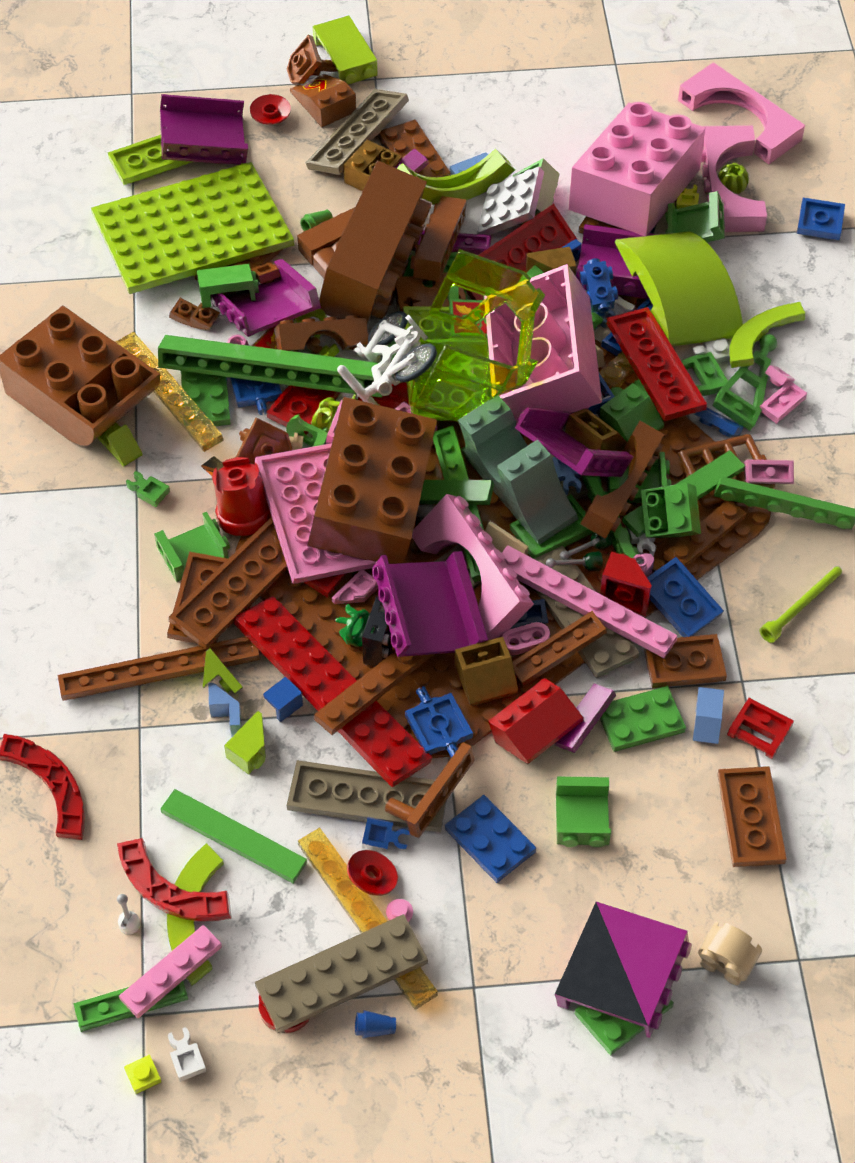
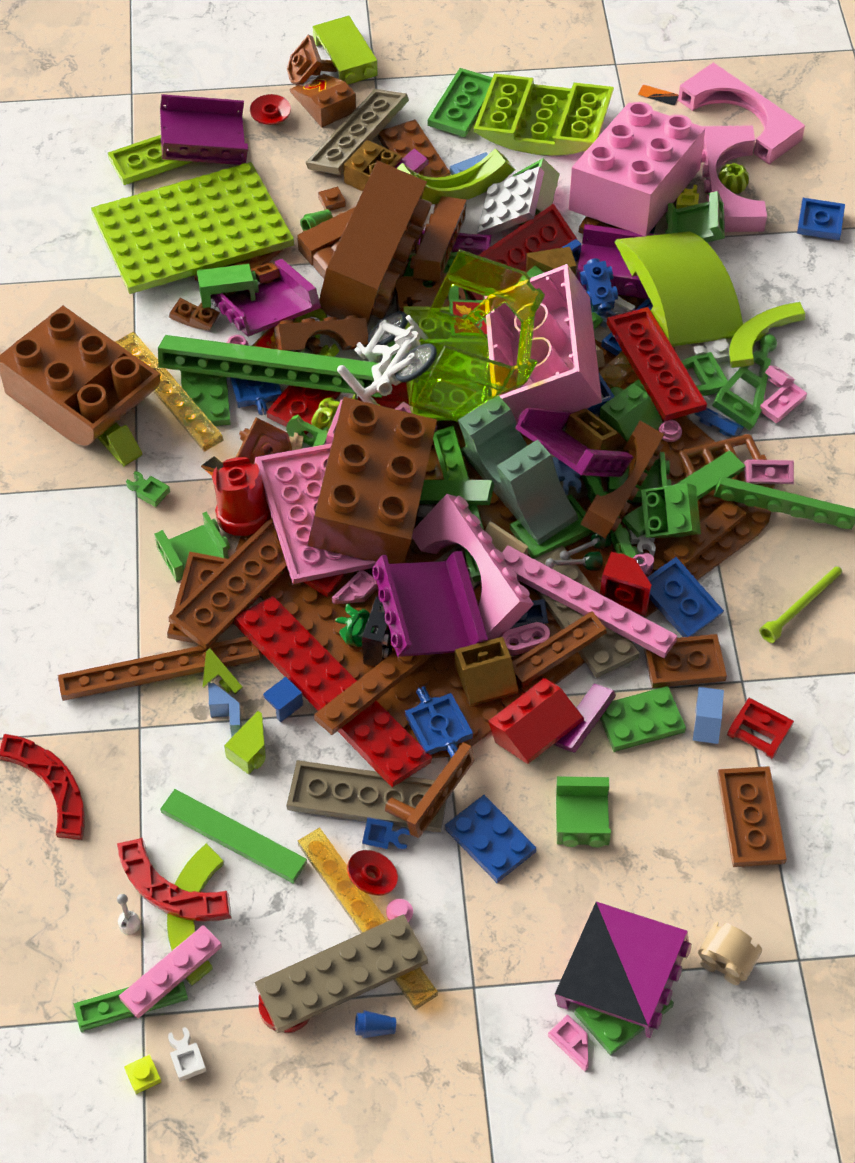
(331, 199): none -> dark orange plate
(460, 103): none -> bright green plate
(541, 116): none -> lime slope
(571, 1040): none -> bright pink tile
(658, 94): none -> sticker
(671, 430): none -> bright pink plate

